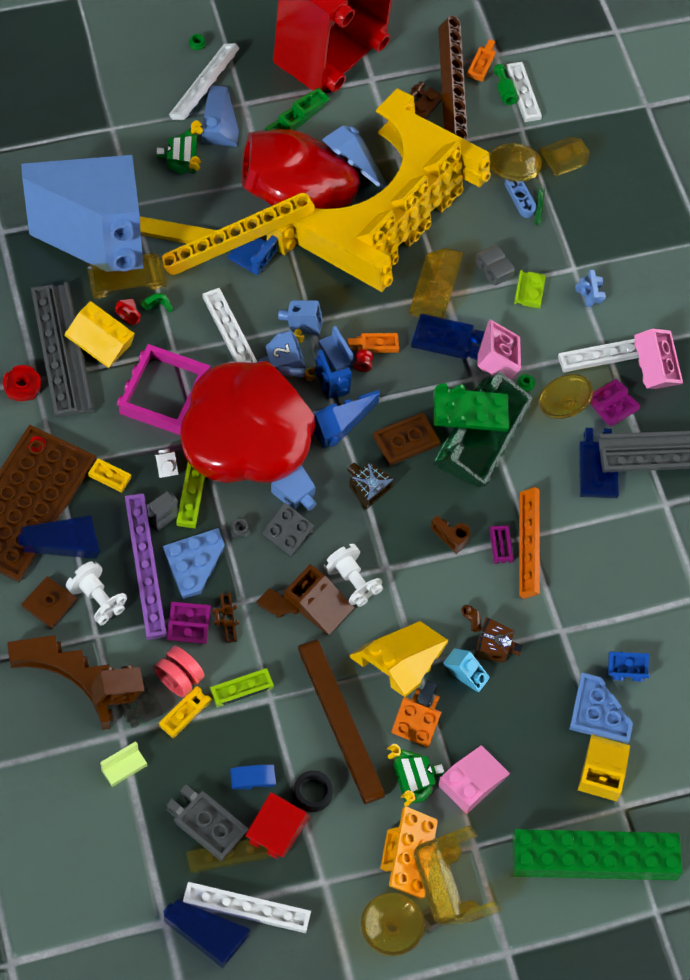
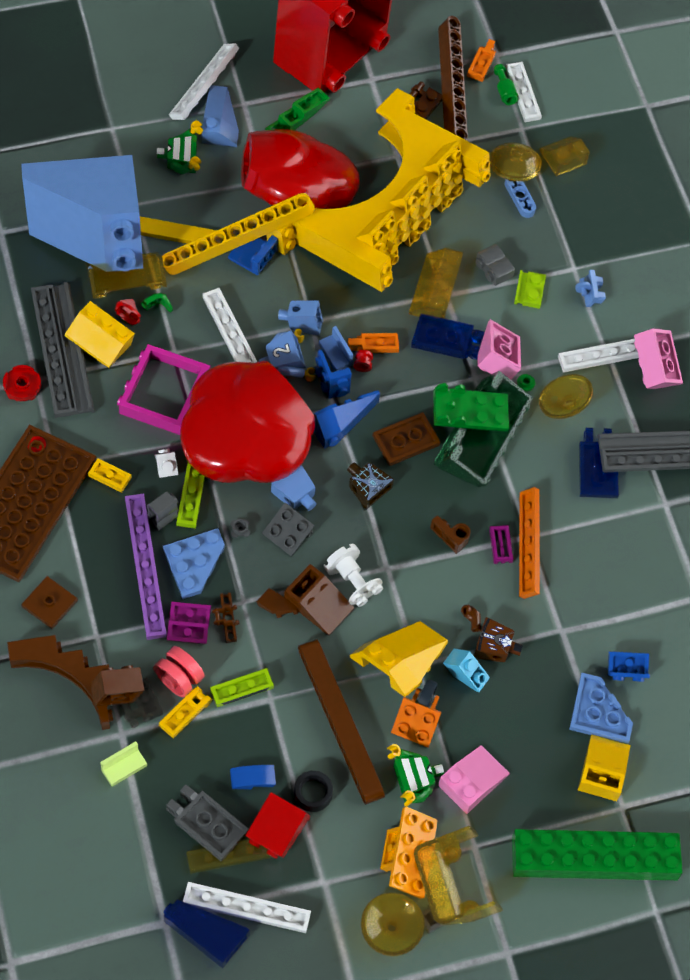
(64, 538): clear blue slope -> none
(88, 582): white piece -> none
(197, 42): green plate -> none
(350, 145): medium blue wedge -> none
(538, 213): green piece -> none
(614, 403): magenta slope -> none

